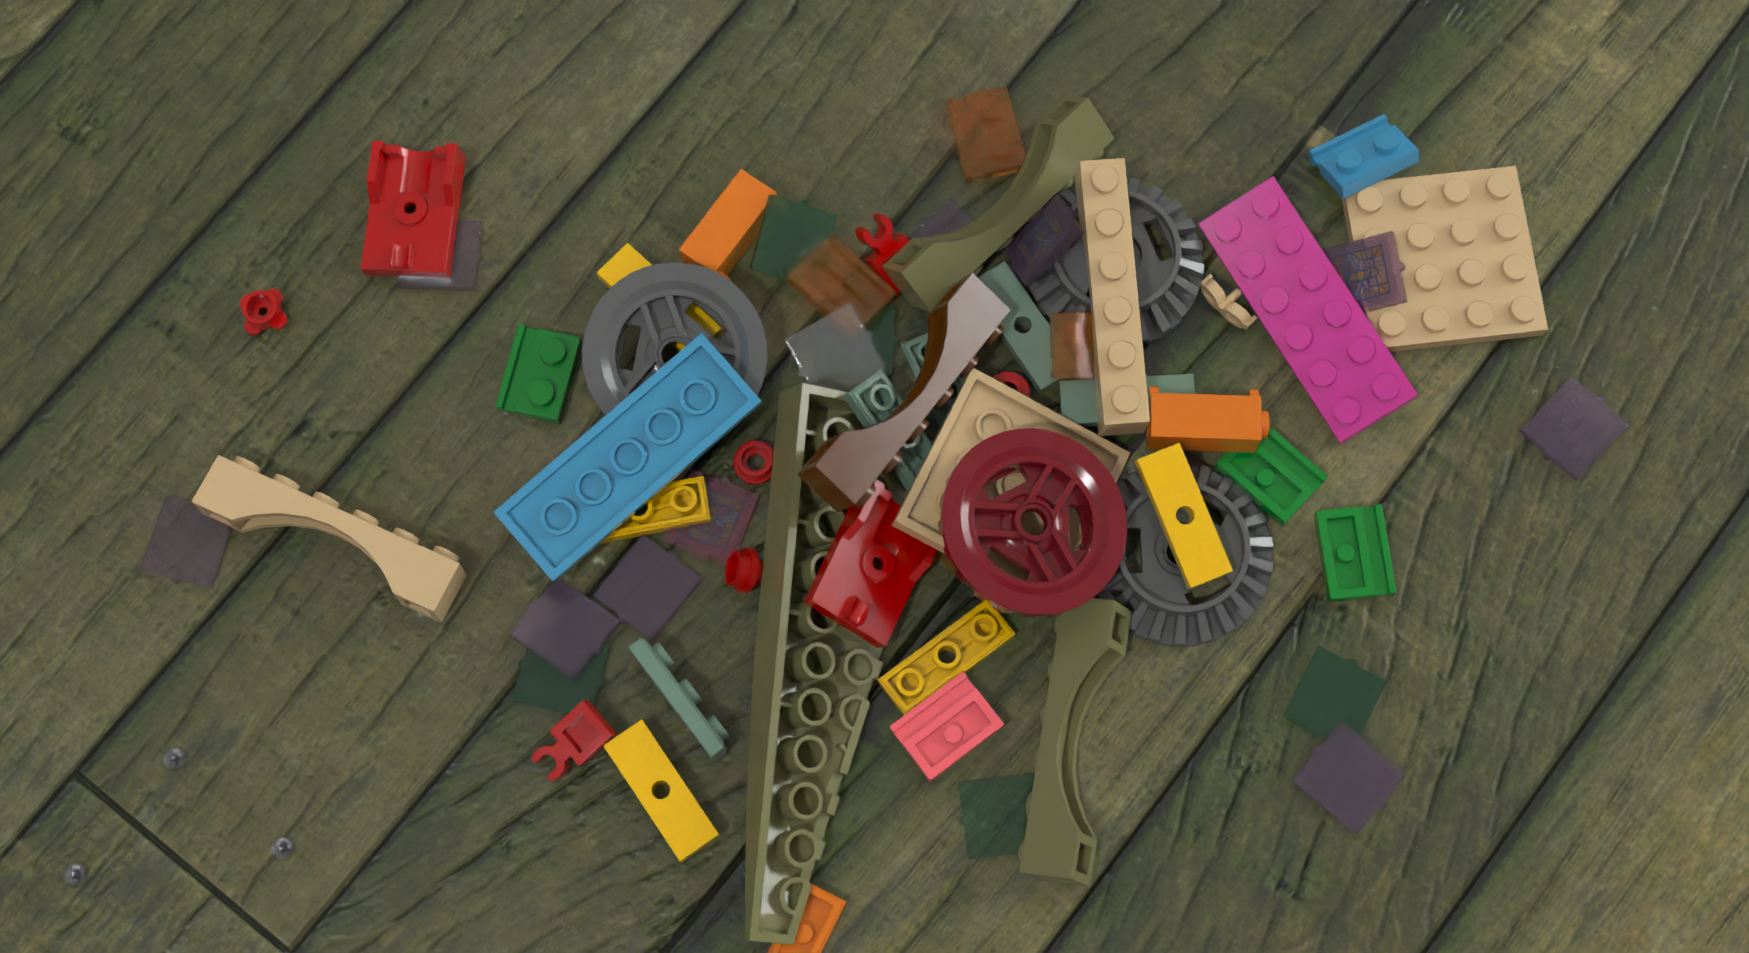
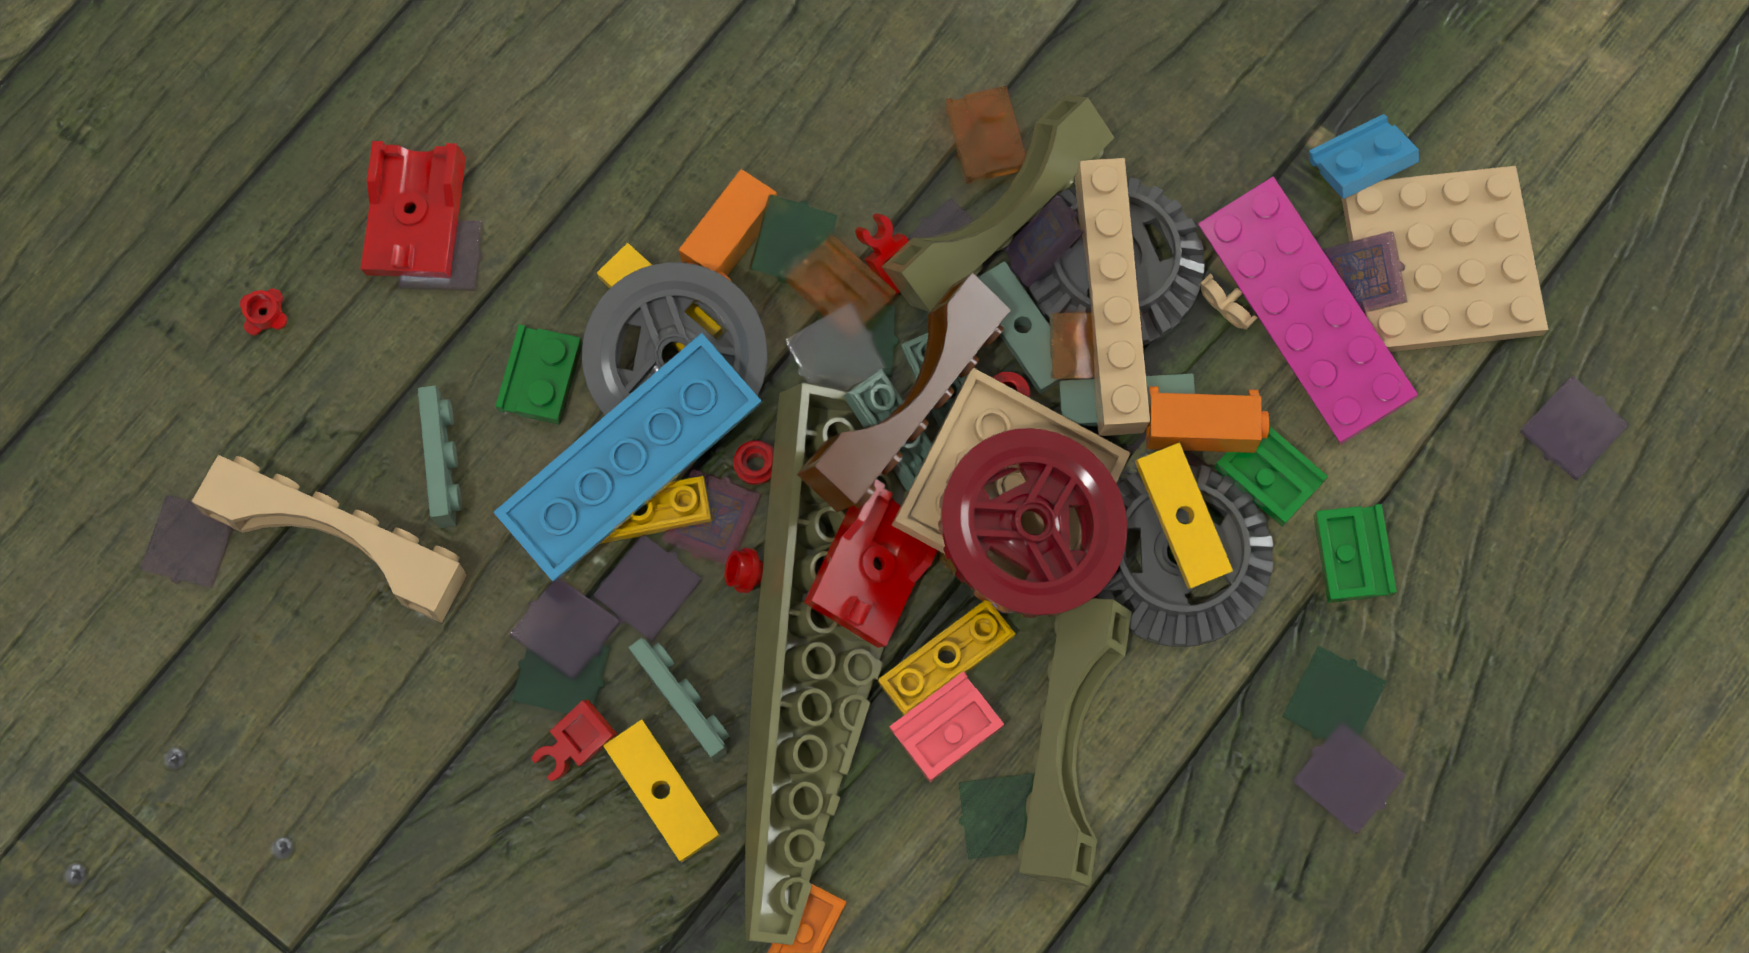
(439, 456): none -> sand green plate

